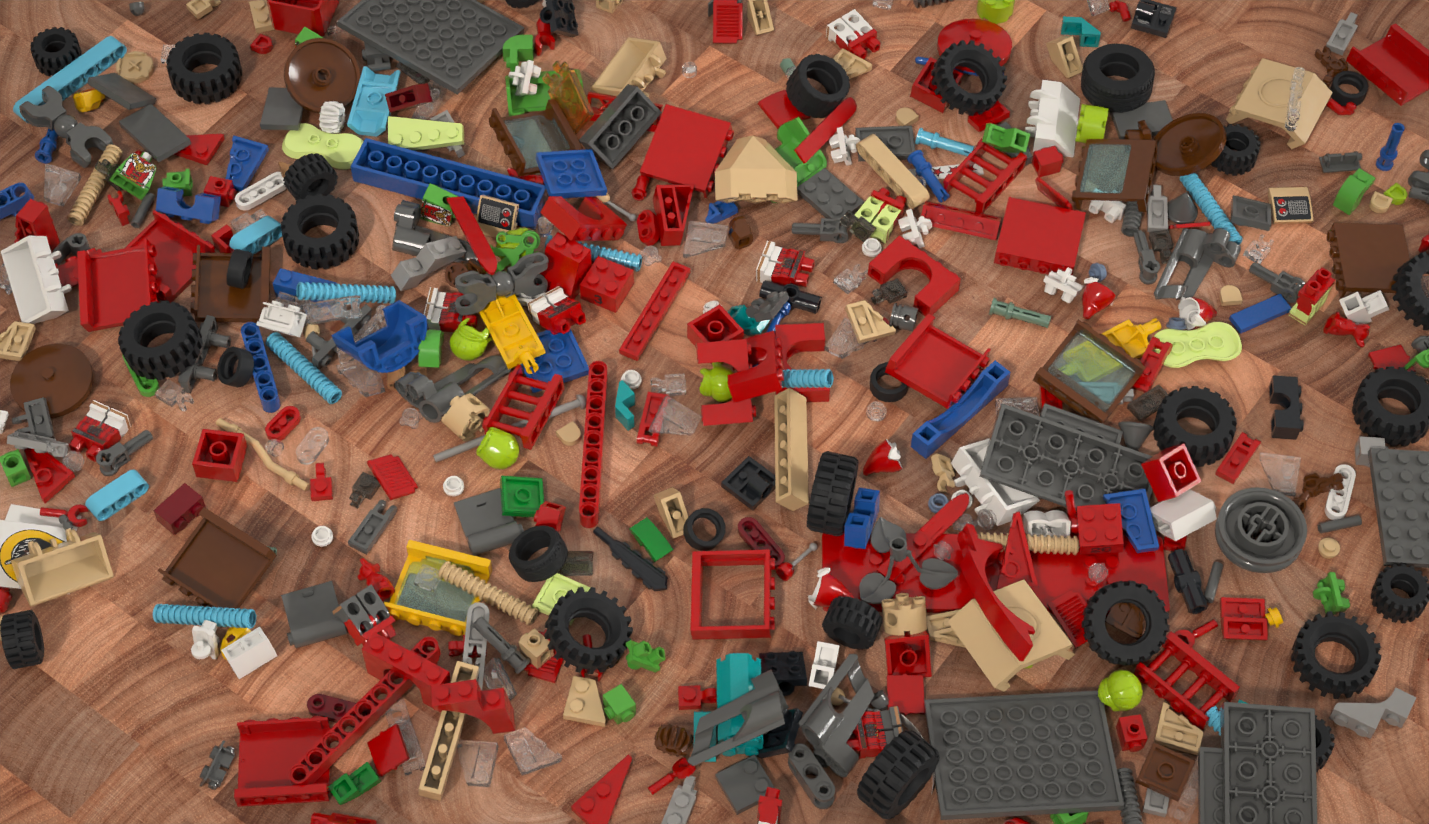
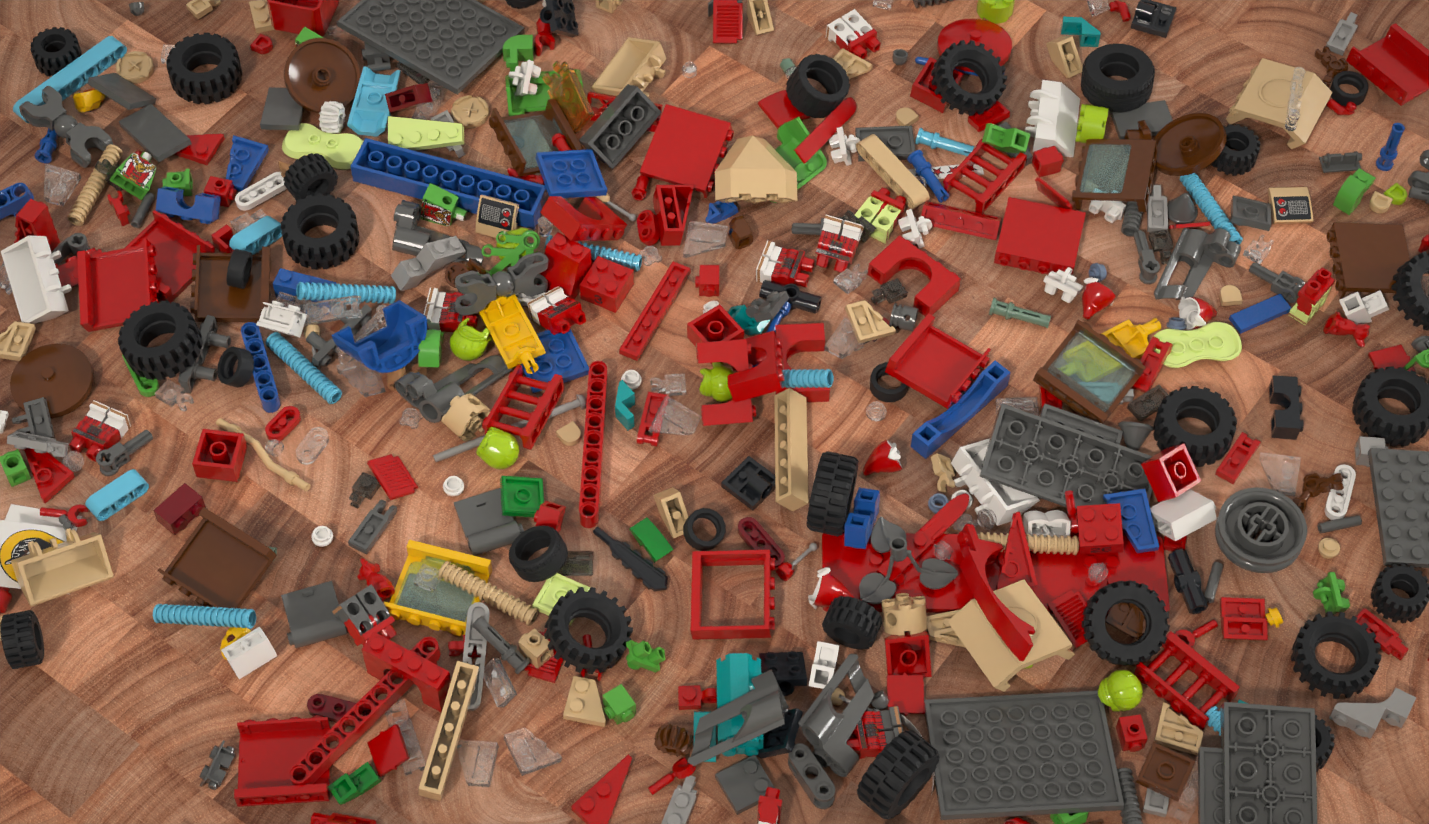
(205, 641): white hips -> none
(321, 486): red plate -> none
(470, 111): none -> tan tile
(473, 233): red piece -> none
(487, 705): red arch -> none
(559, 141): none -> red pin
(708, 280): none -> red brick
(829, 195): dark grey plate -> none
(836, 247): none -> hips
(871, 247): white plate -> none
(899, 56): none -> dark grey hinge
(1387, 637): none -> red hinge

